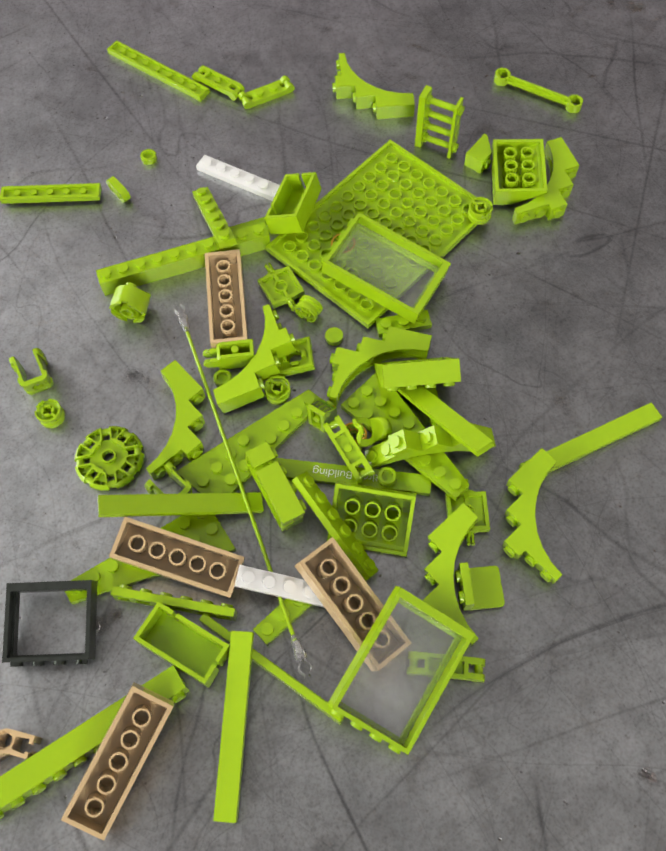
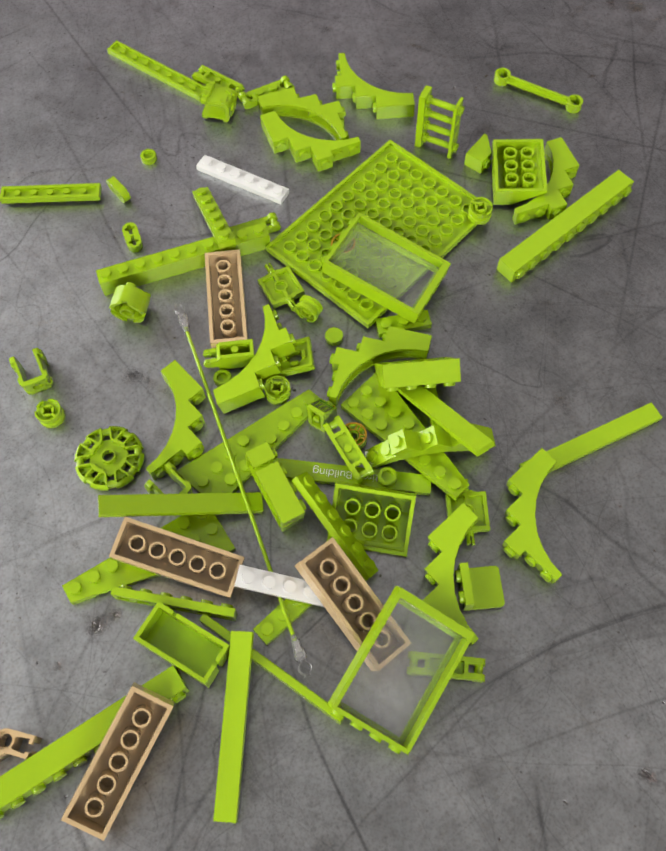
(11, 622): pearl dark grey window -> none
(131, 237): none -> lime beam
(218, 102): none -> lime piece
(293, 203): lime piece -> none
(303, 147): none -> lime arch
(309, 108): none -> lime arch
(380, 428): lime piece -> none
(564, 226): none -> lime brick

